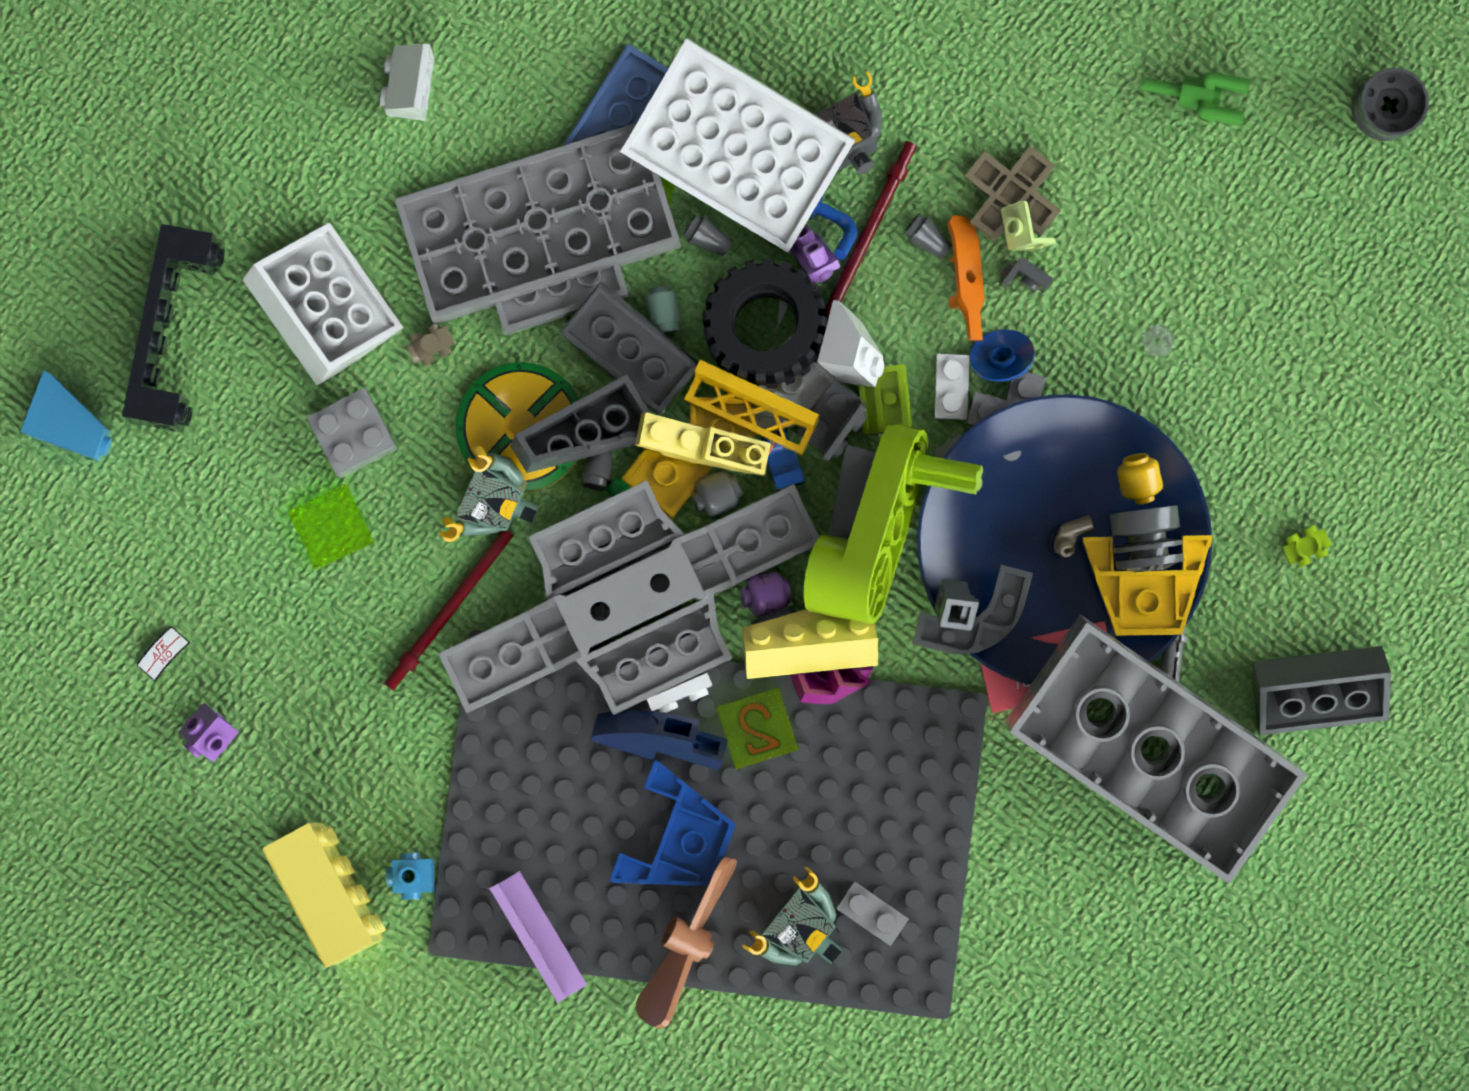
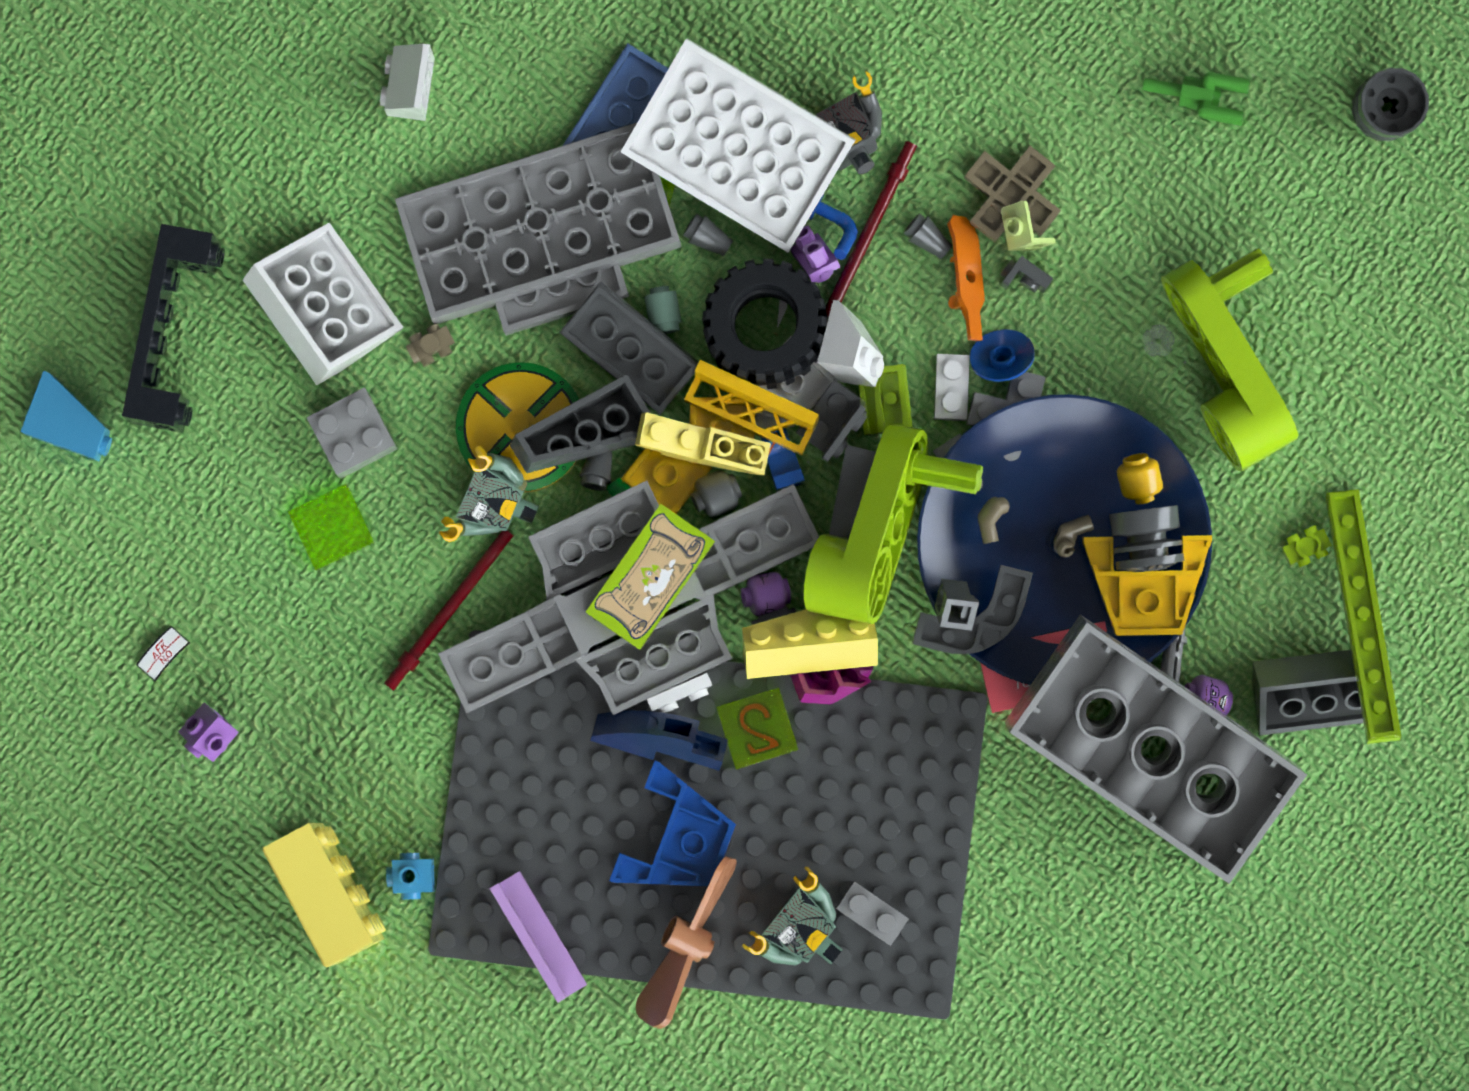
(650, 576): none -> tile
(989, 516): none -> dark tan arm
(1212, 691): none -> medium lavender head
(1249, 414): none -> lime beam
(1363, 616): none -> lime tile

